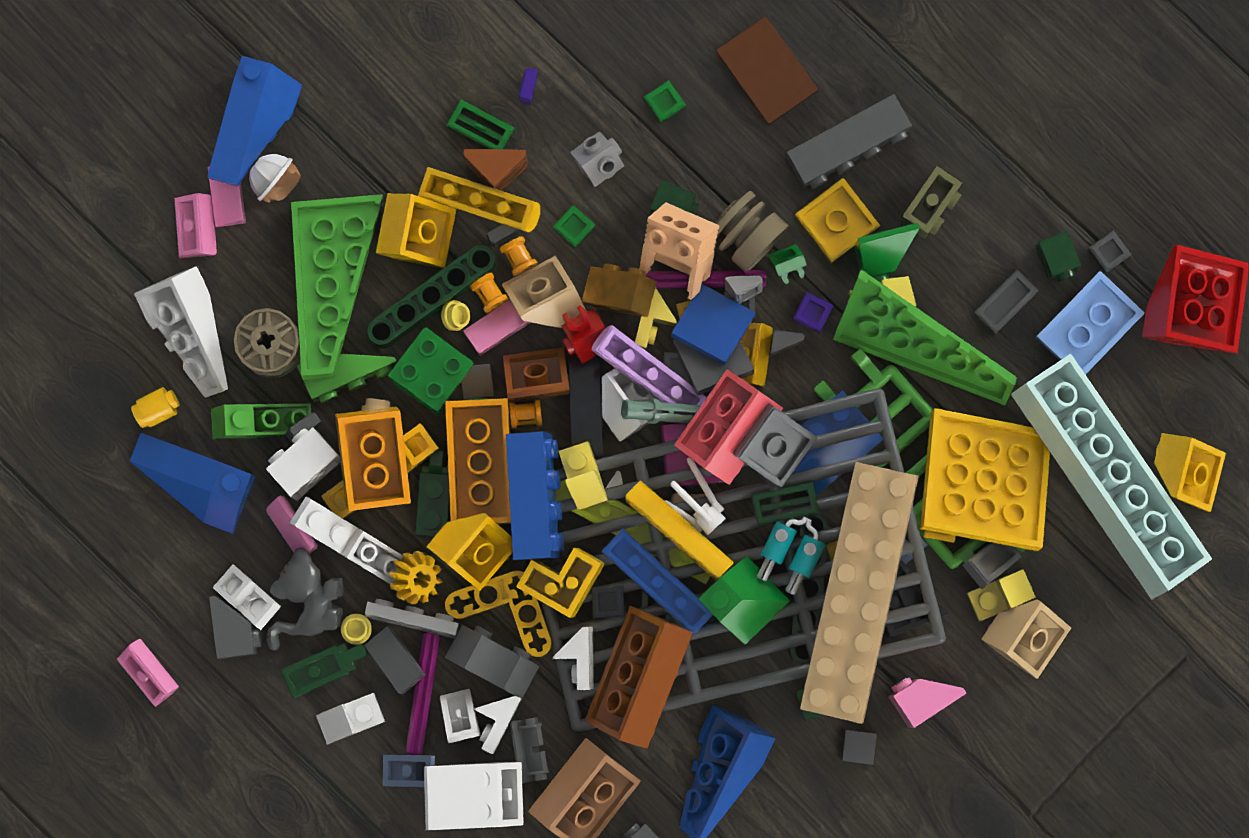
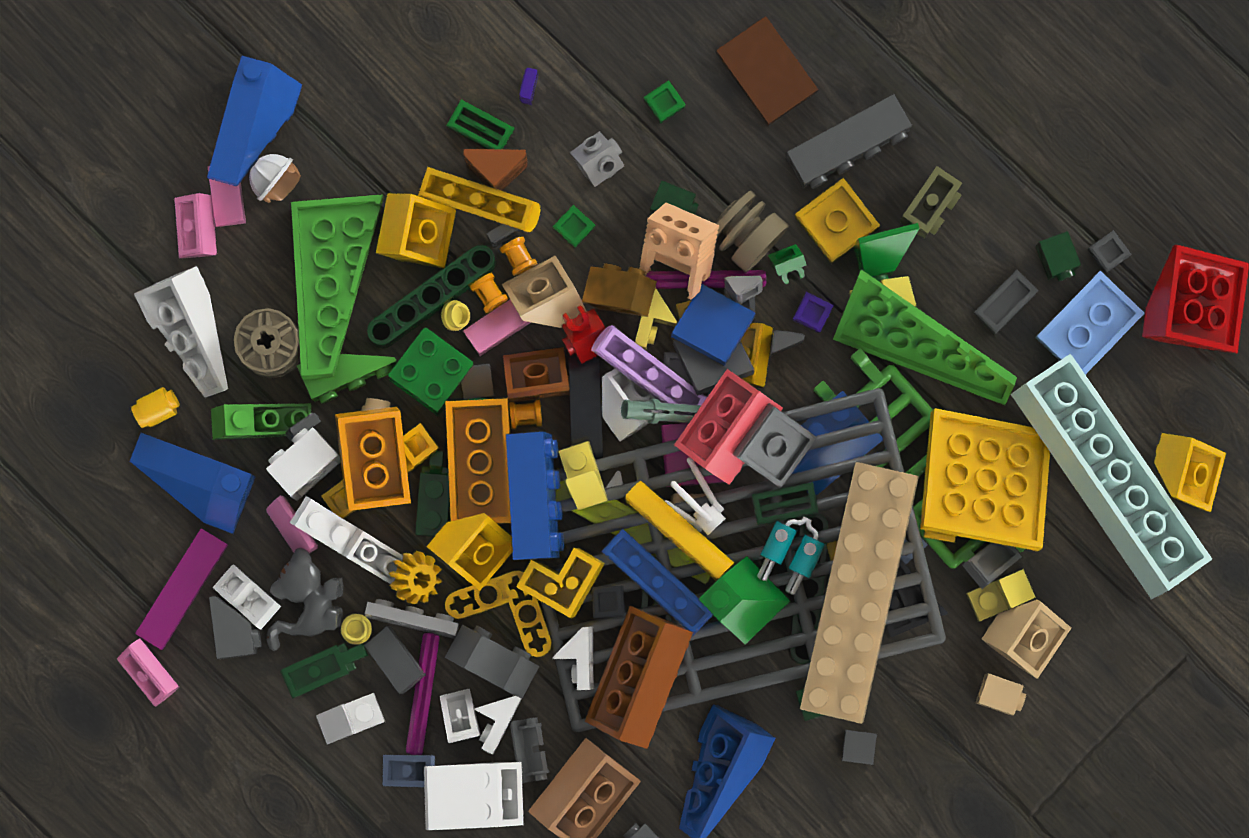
(181, 589): none -> magenta tile
(921, 699): bright pink slope -> none
(1001, 694): none -> tan brick

